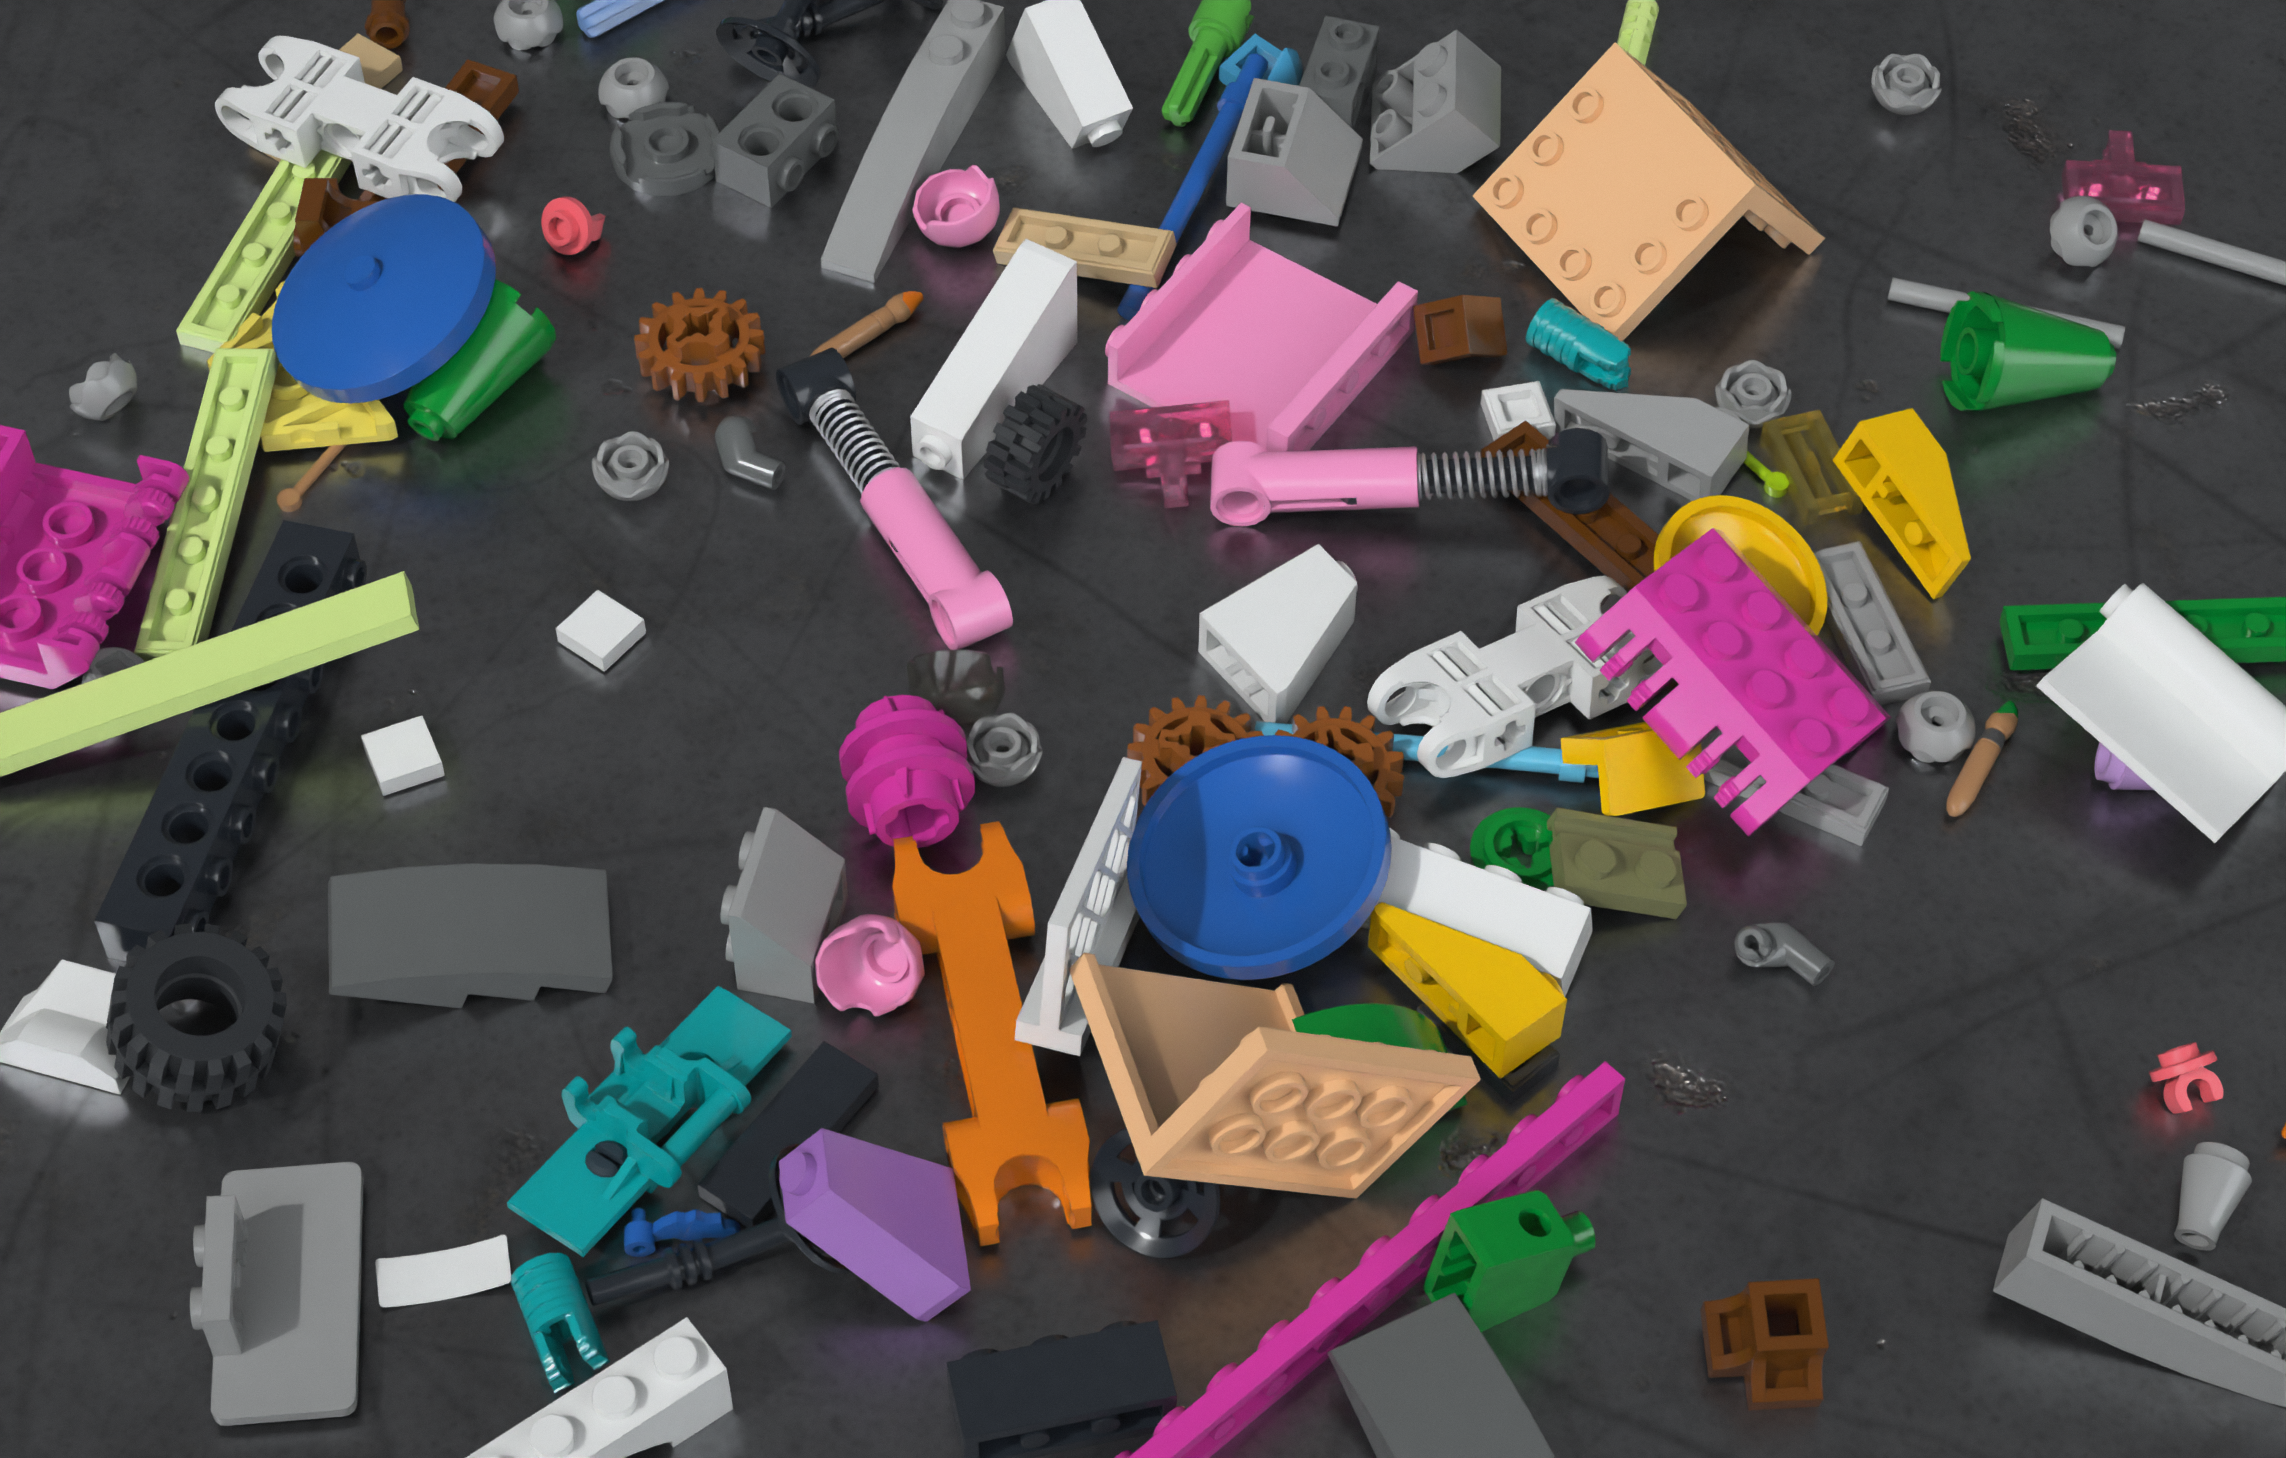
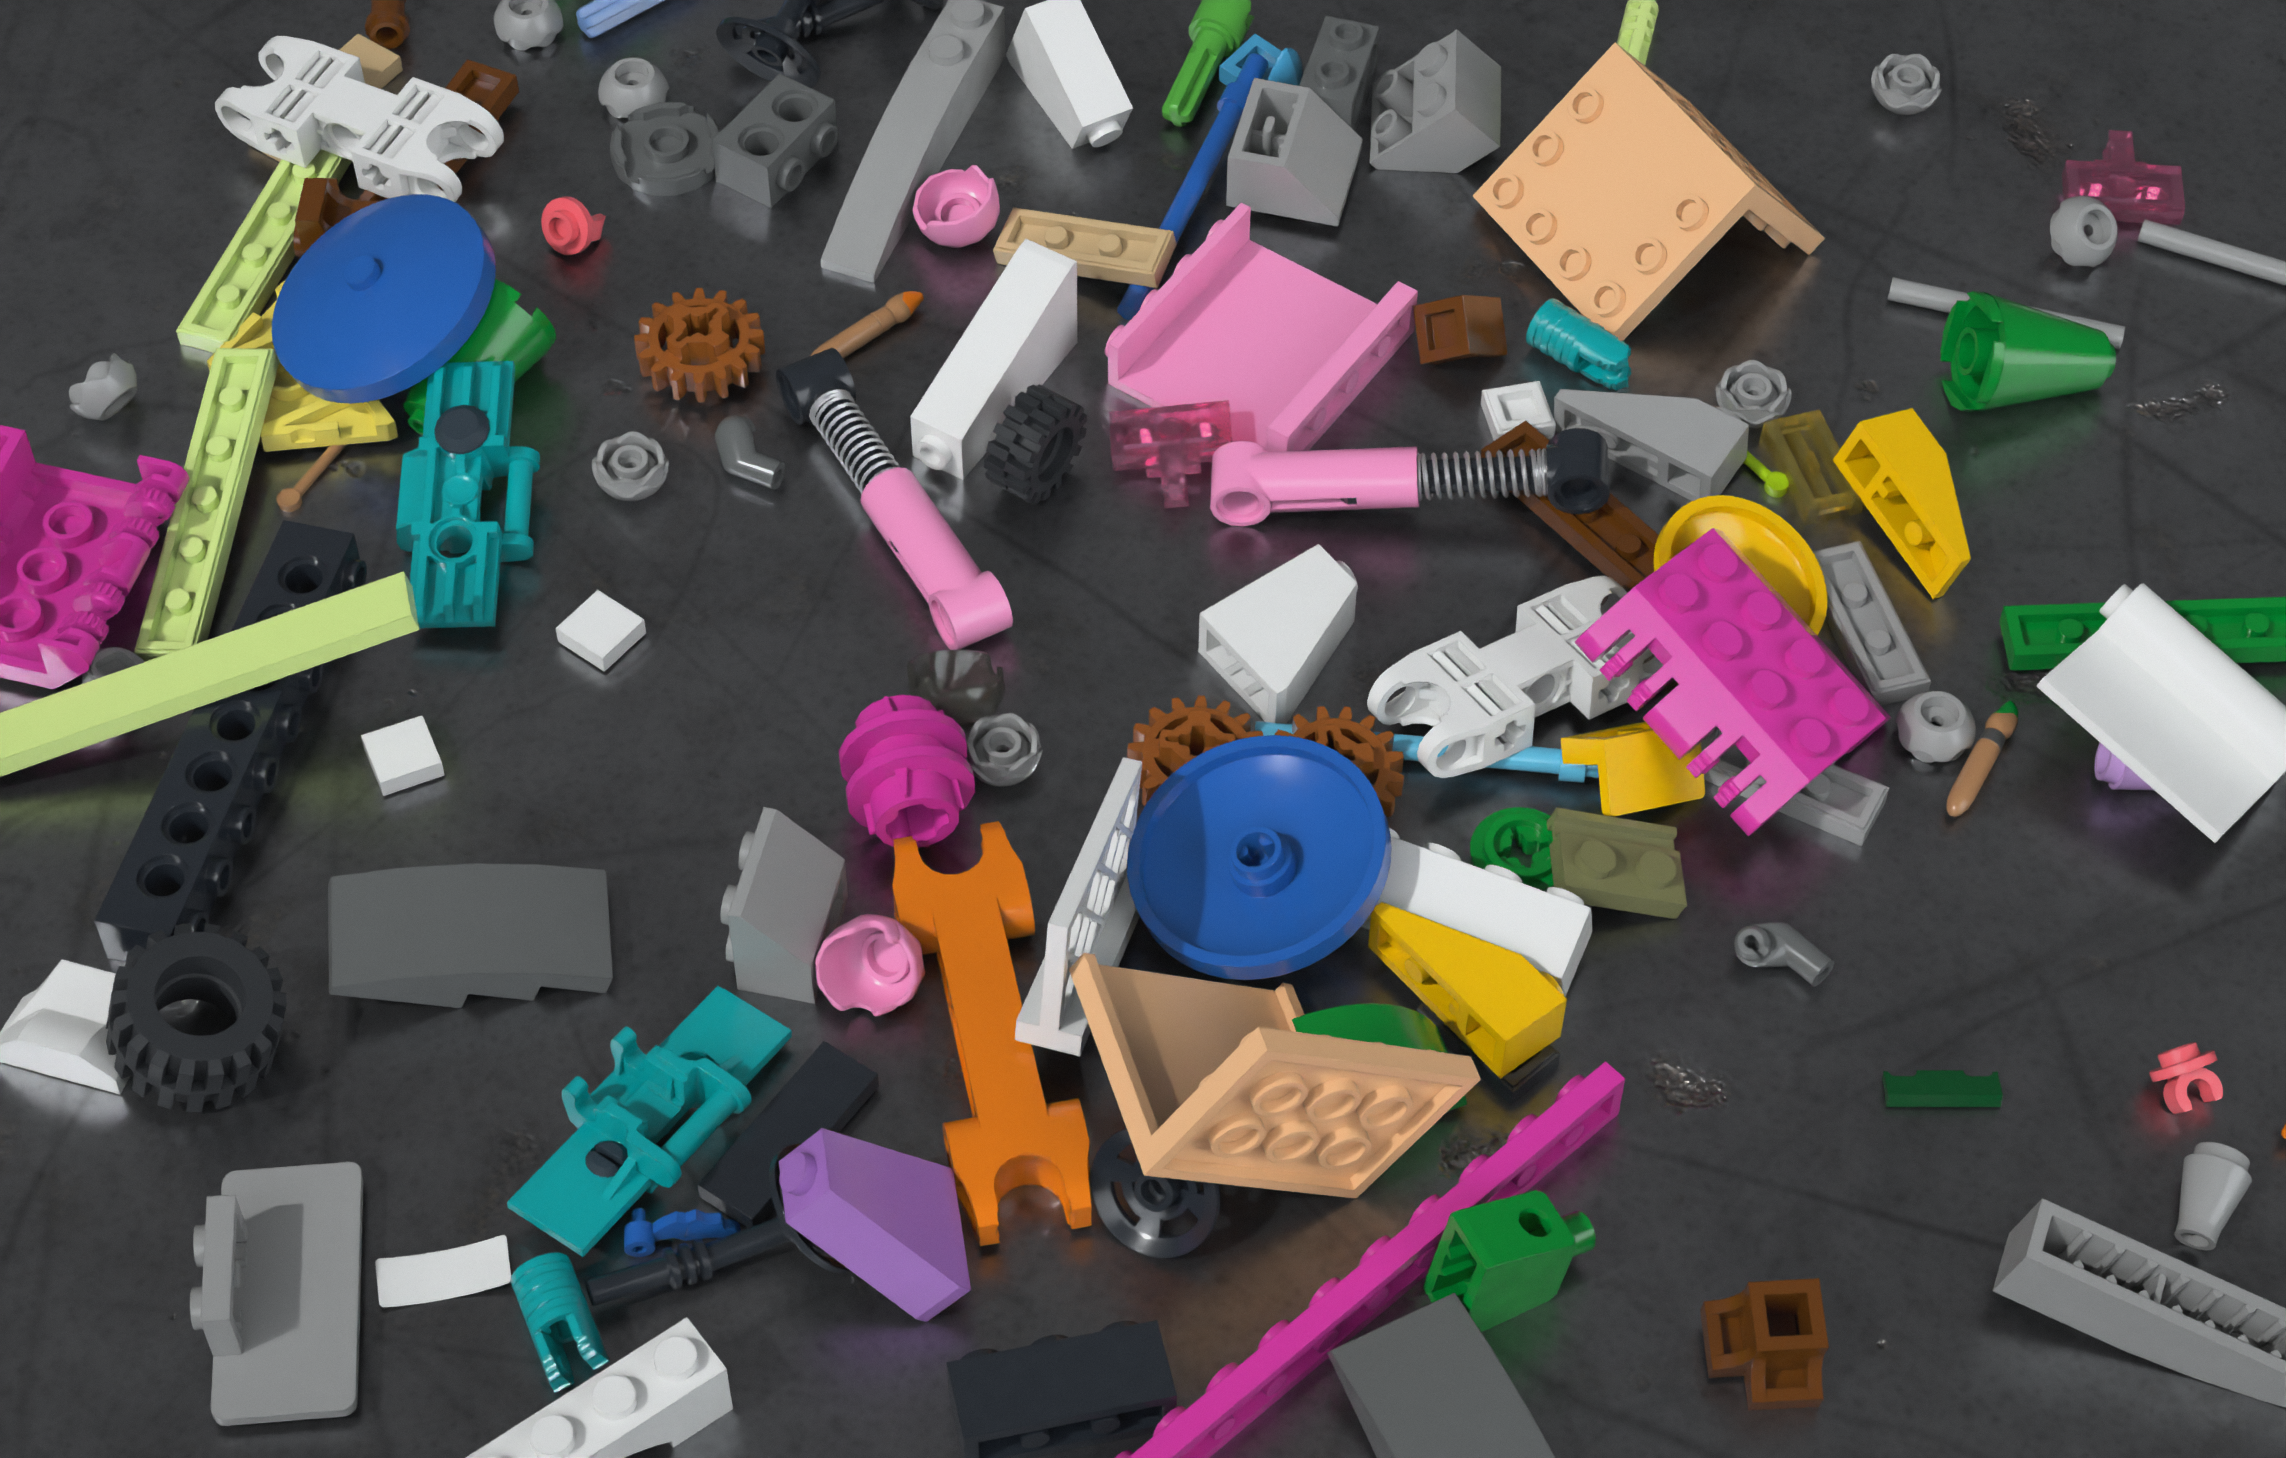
(441, 495): none -> teal piece
(1942, 1089): none -> dark green piece

